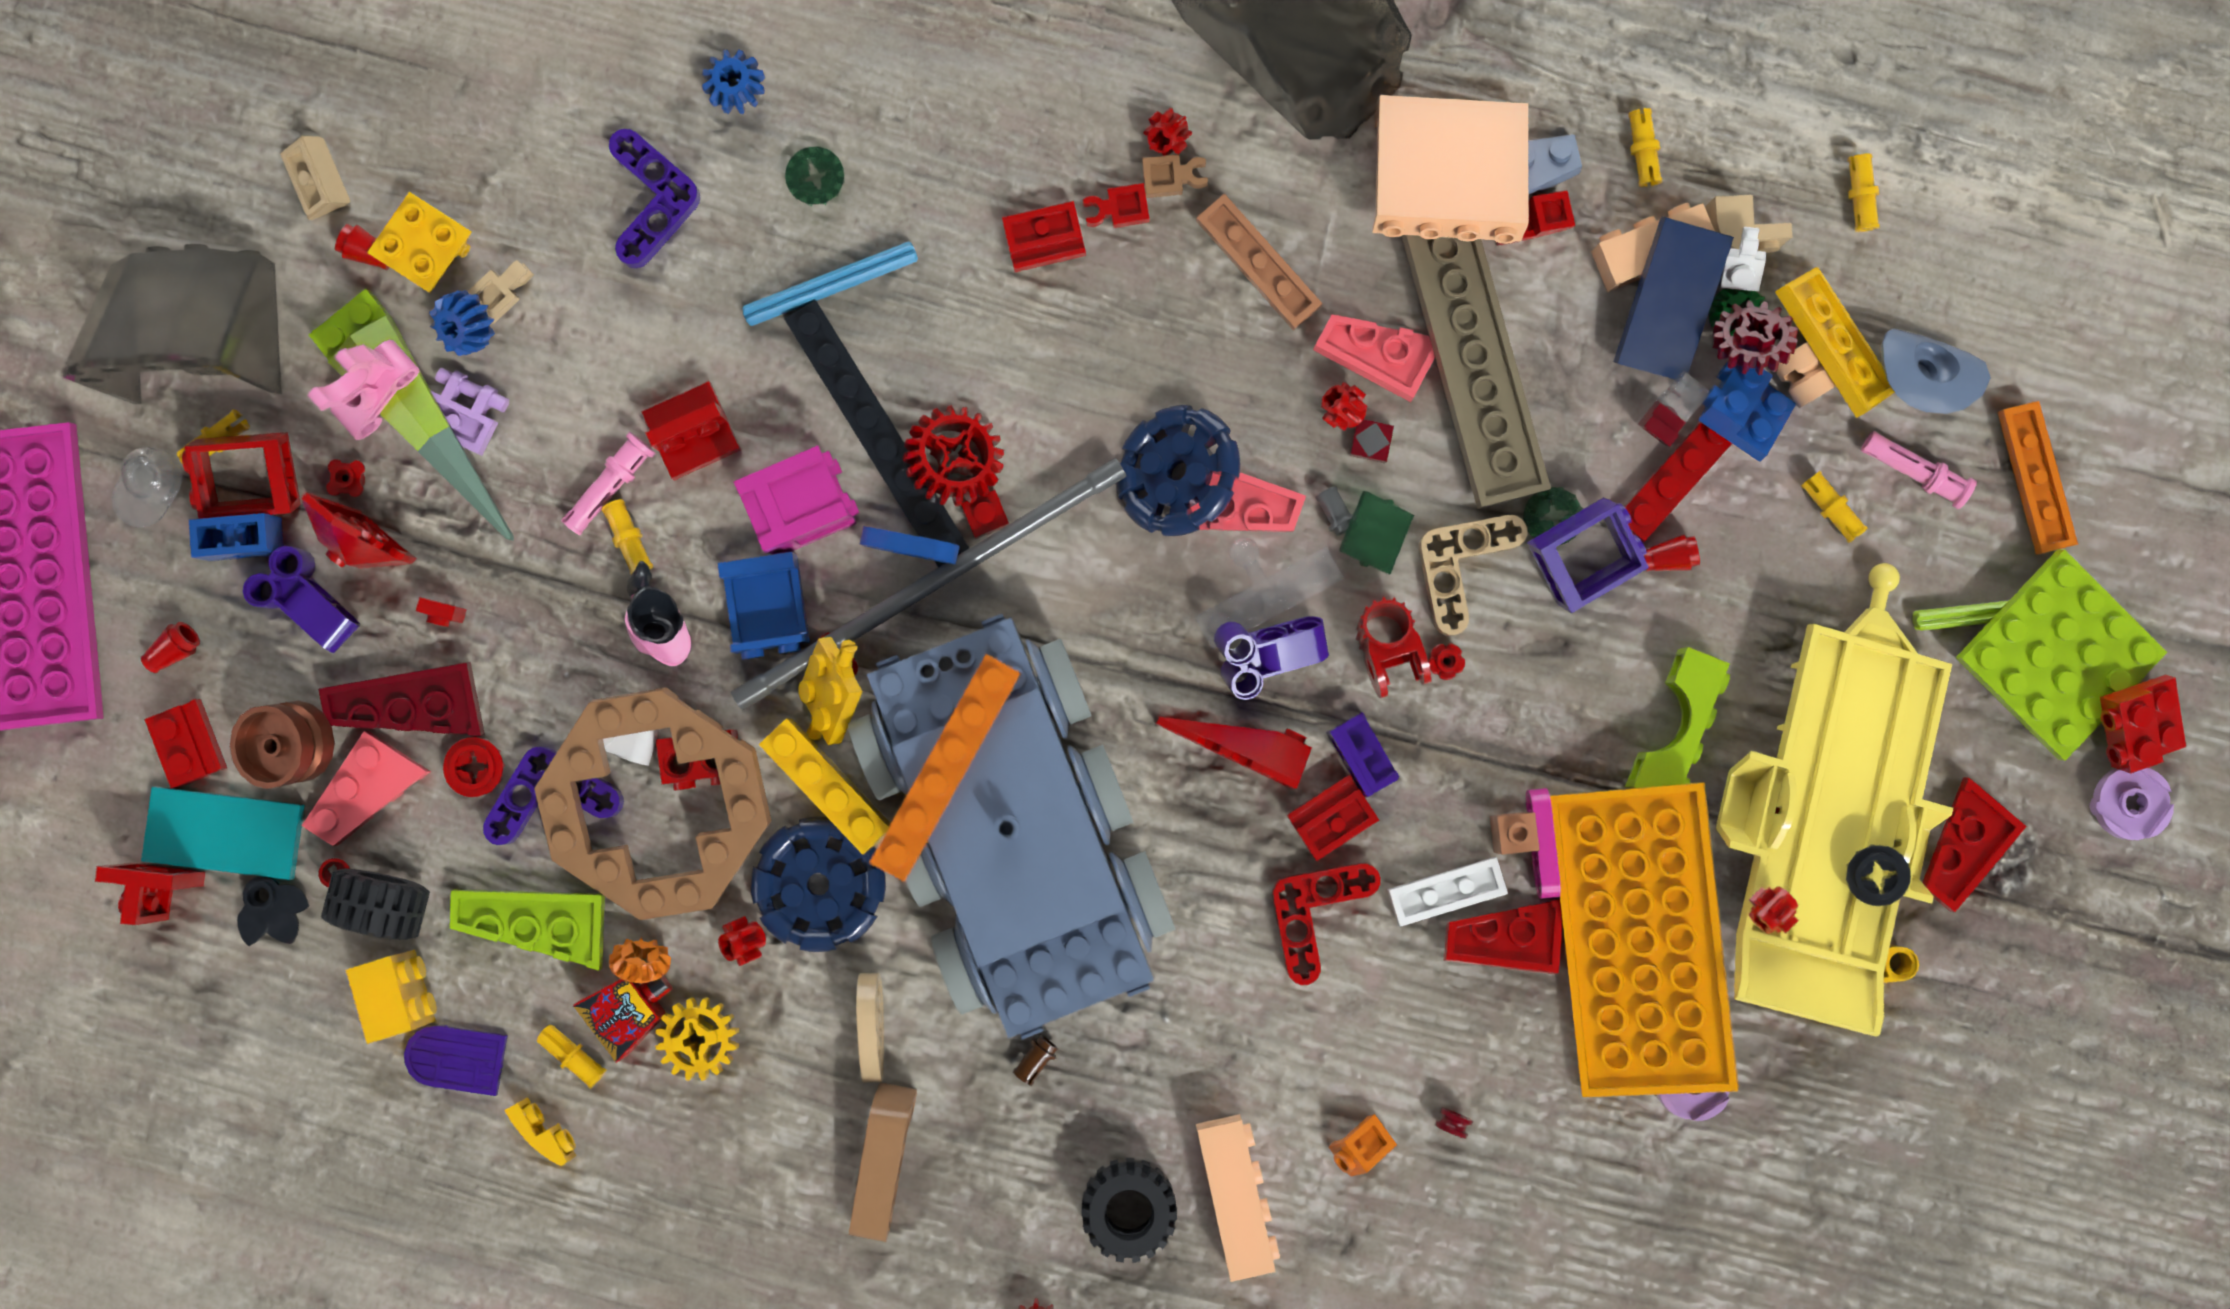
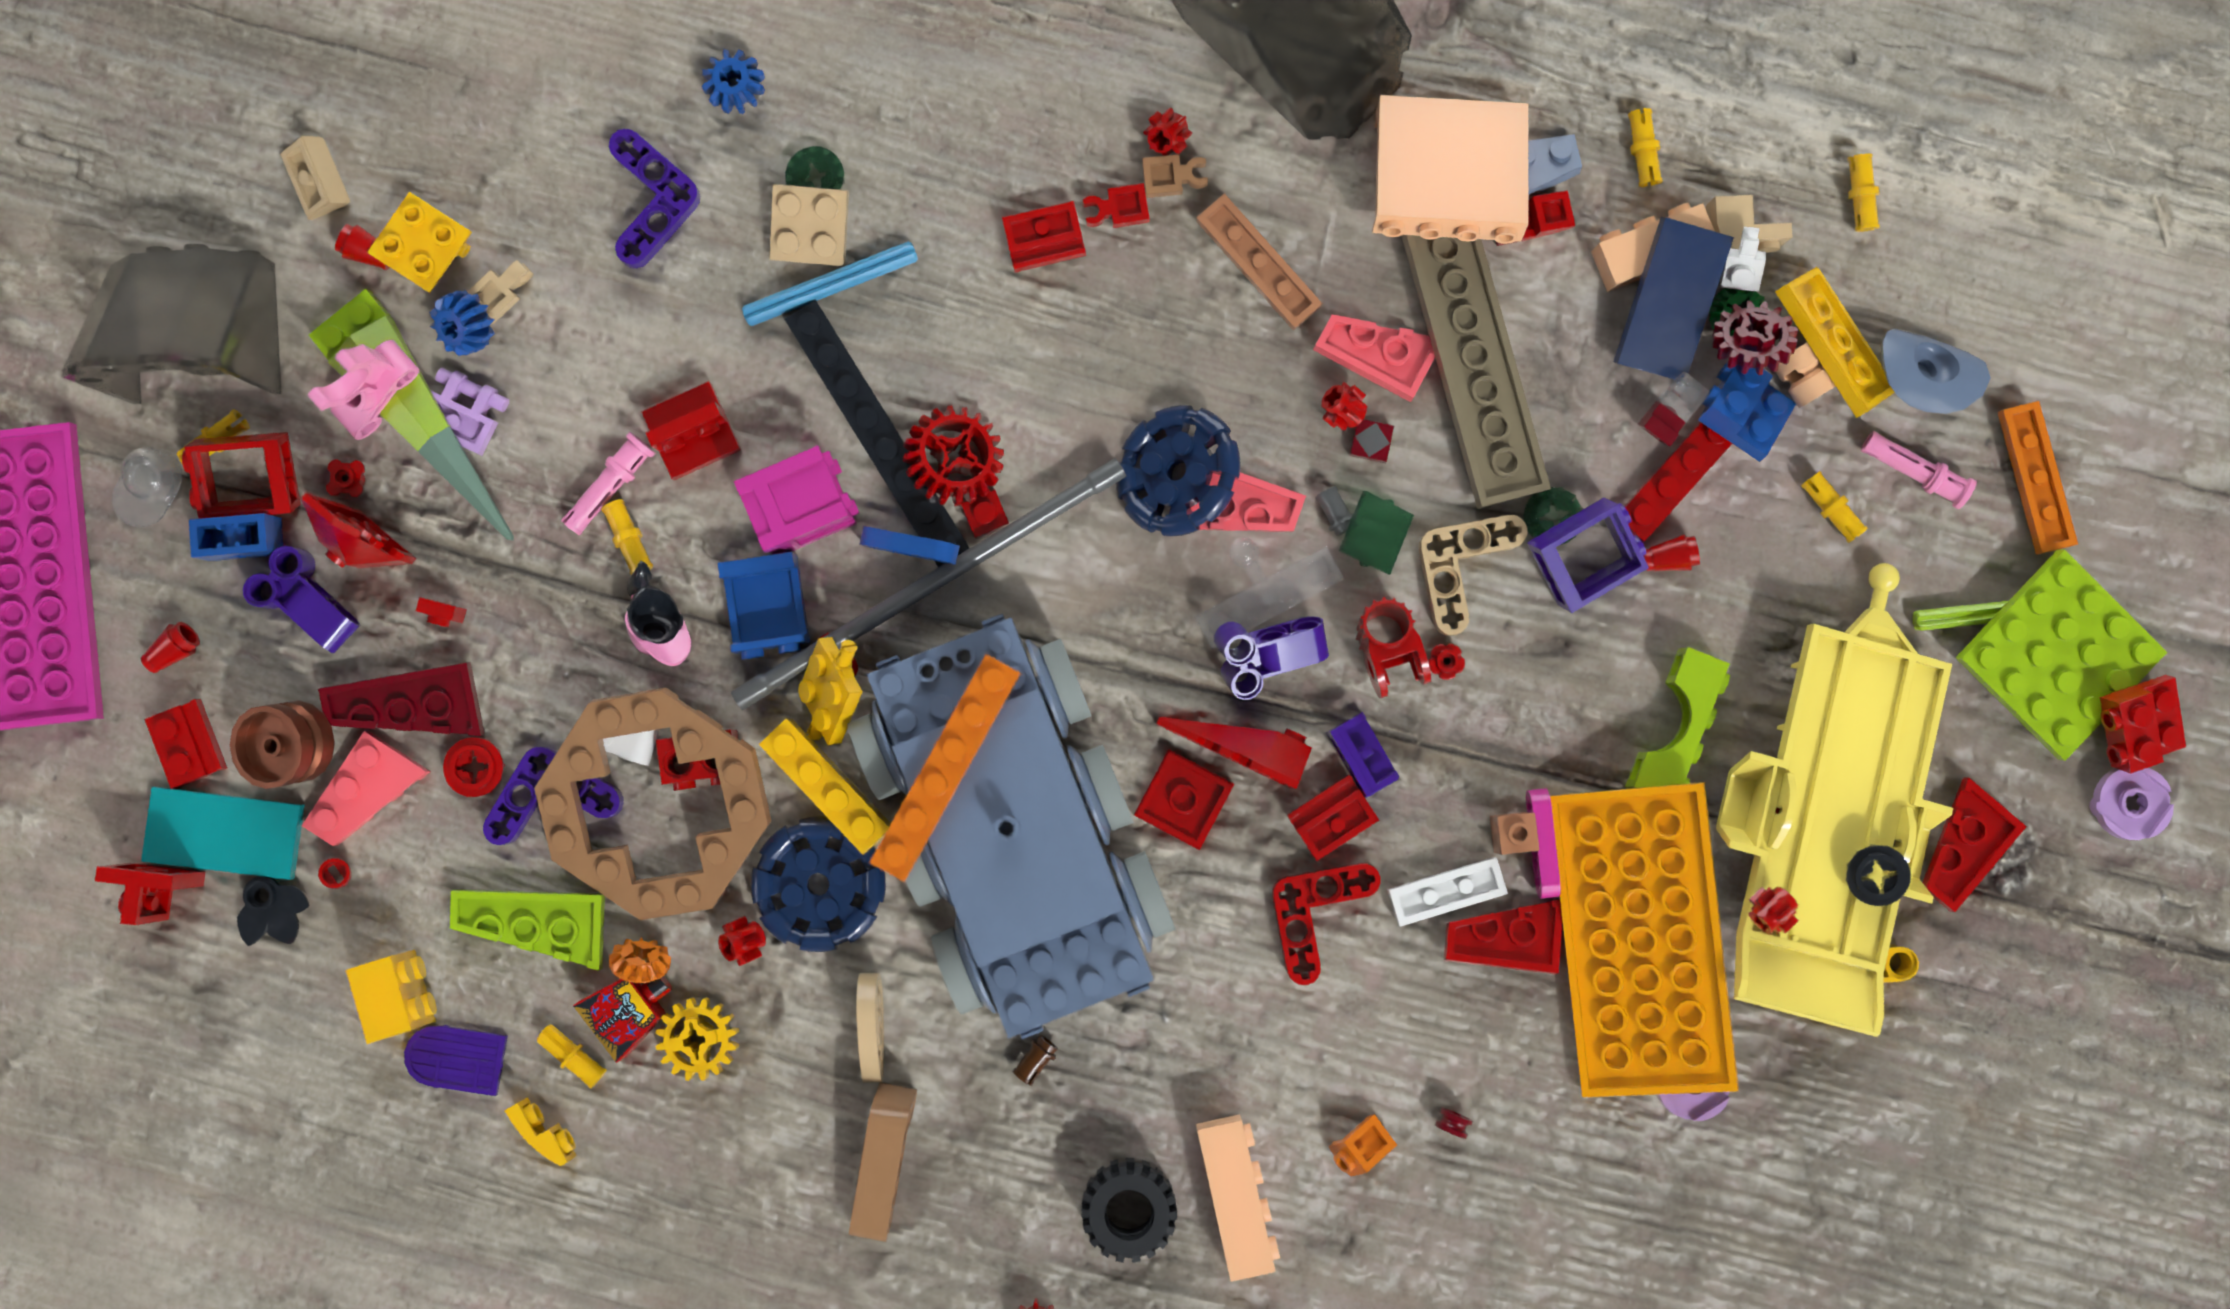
(375, 904): black tyre -> none
(809, 224): none -> tan plate
(1183, 799): none -> red tile

